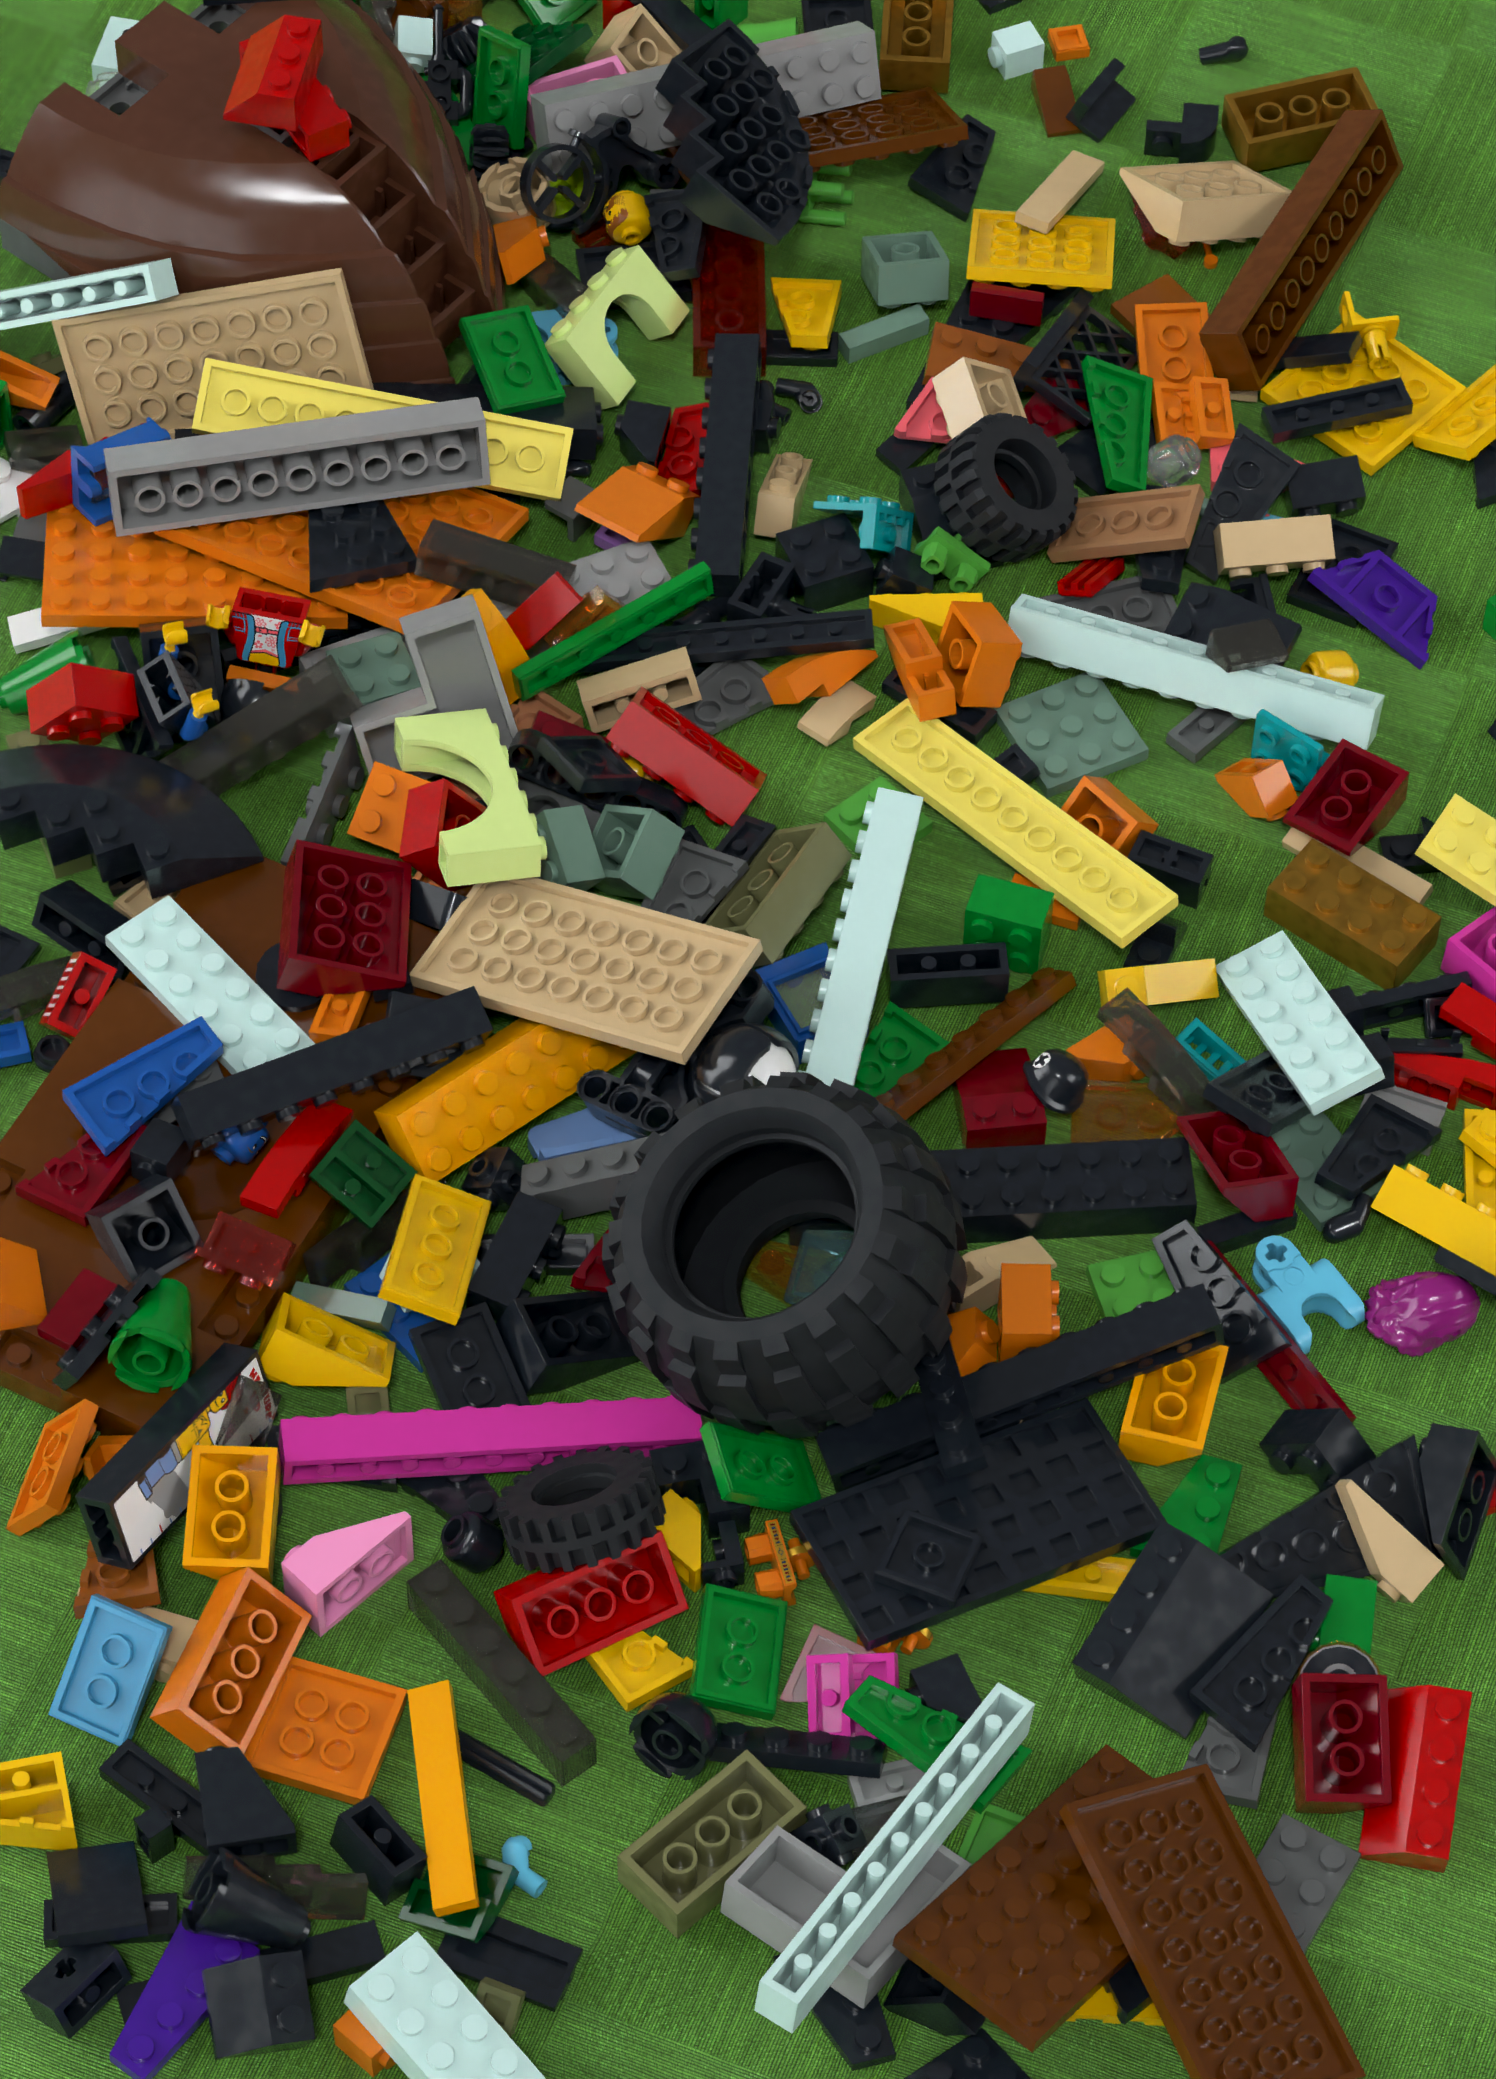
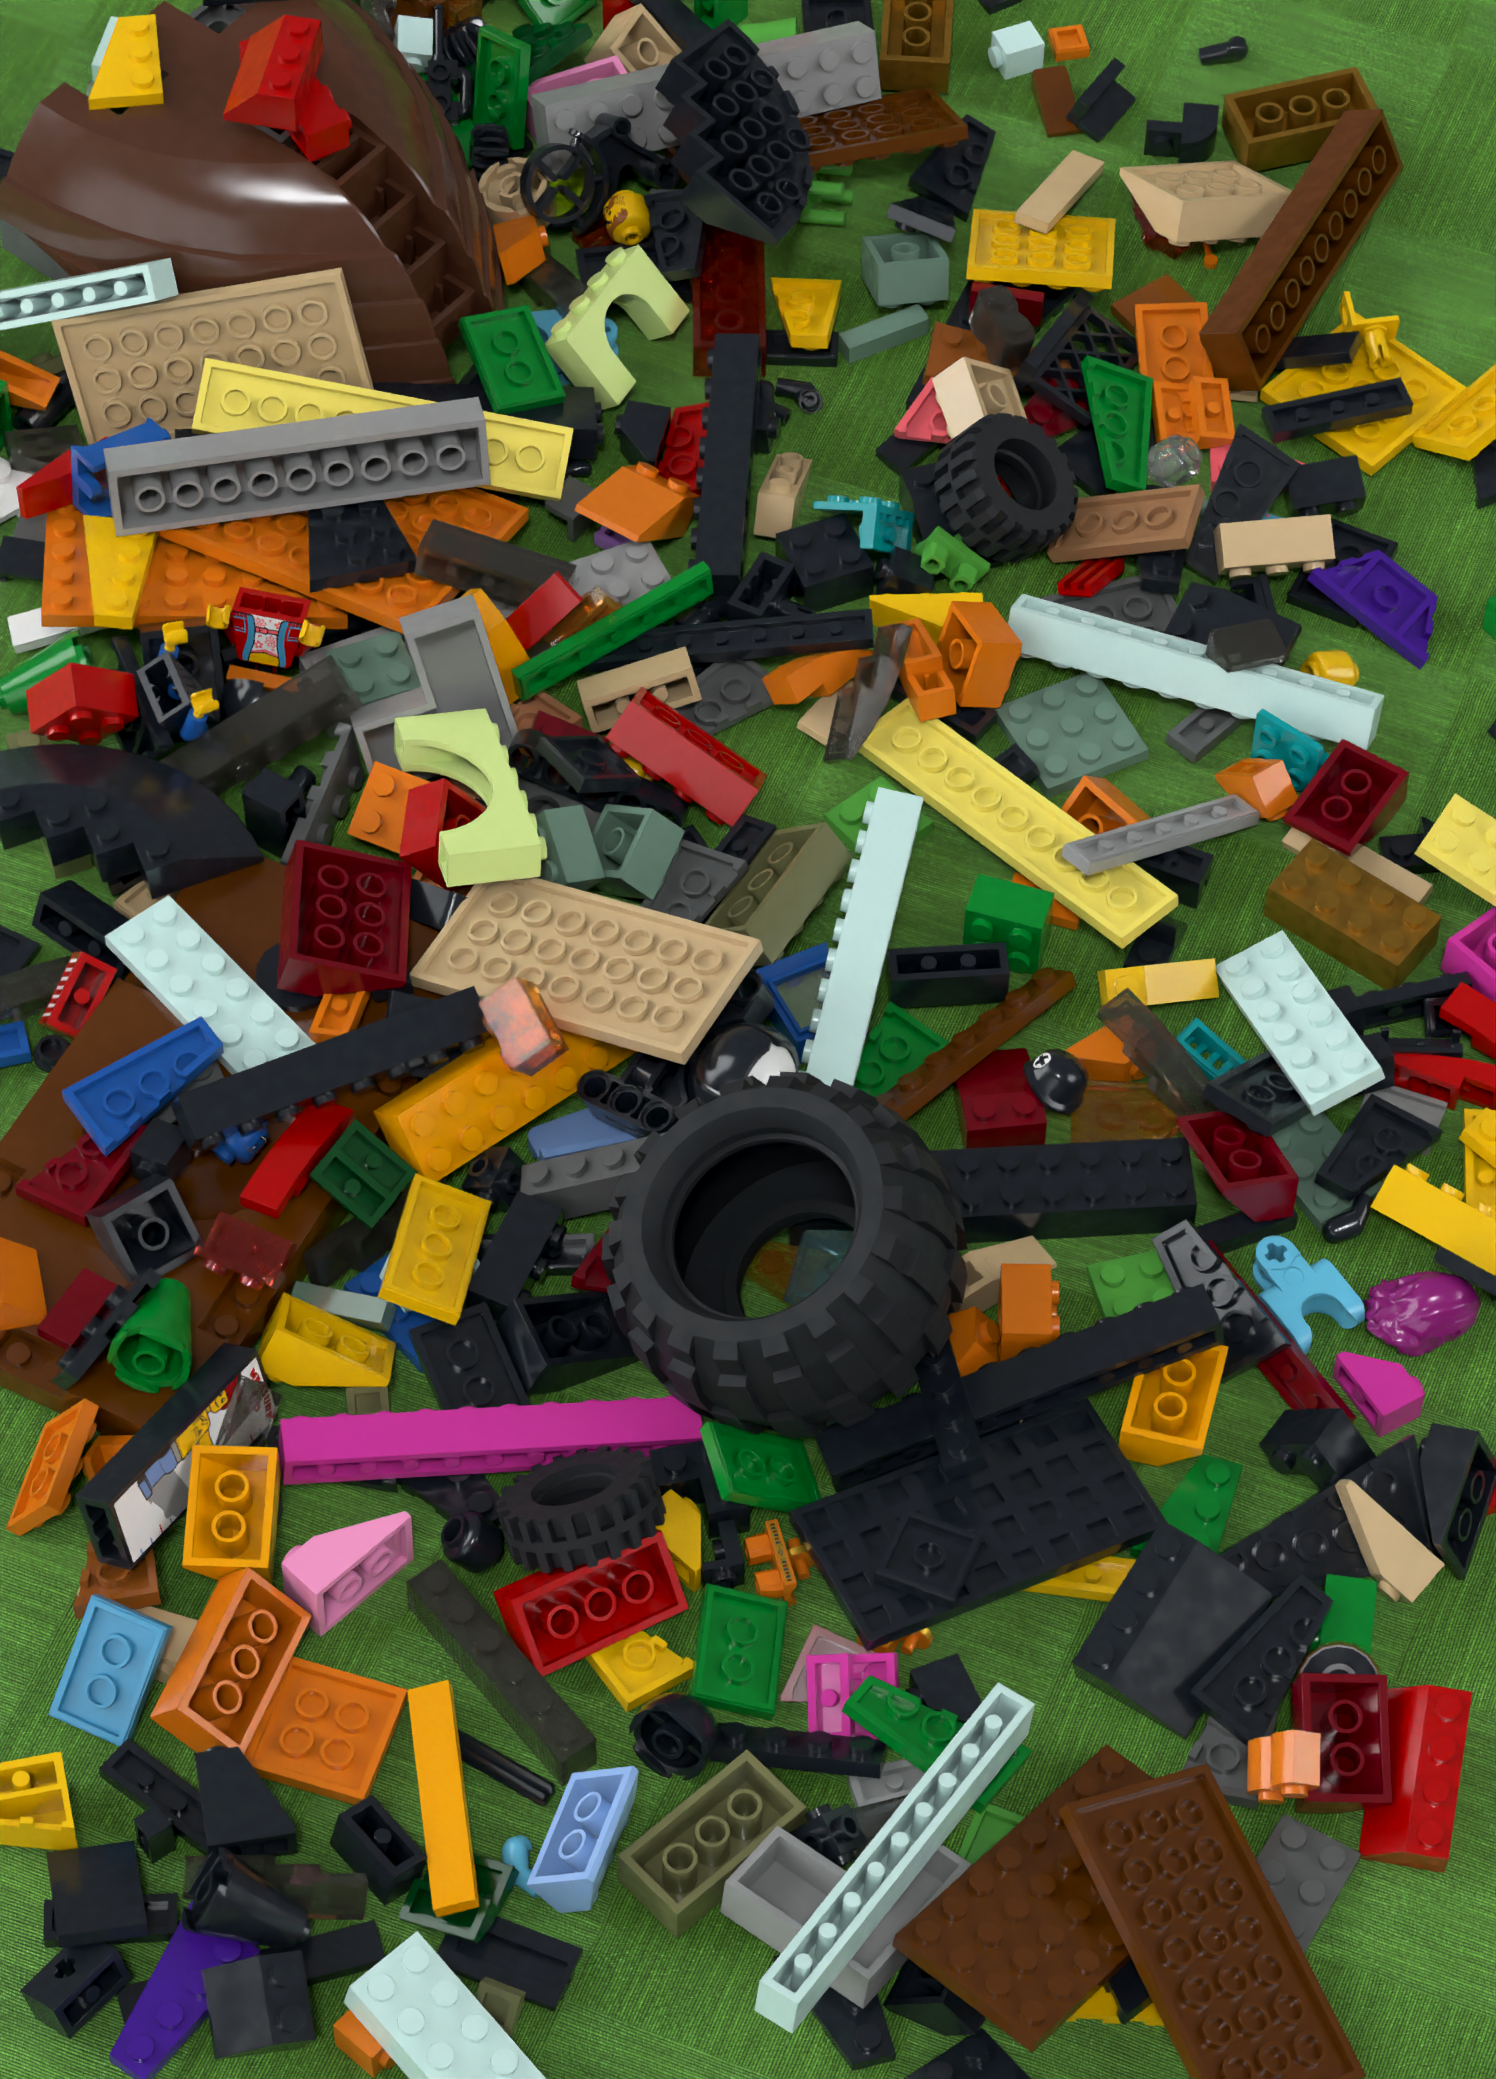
(116, 571): none -> yellow wing
(130, 66): none -> yellow wing
(274, 806): none -> black brick
(522, 1026): none -> clear orange brick
(583, 1837): none -> light blue slope
(863, 703): none -> clear smoke slope
(923, 215): none -> black wing
(1001, 327): none -> clear smoke brick
(1160, 834): none -> light grey tile
(1283, 1766): none -> orange brick
(1379, 1390): none -> dark pink slope

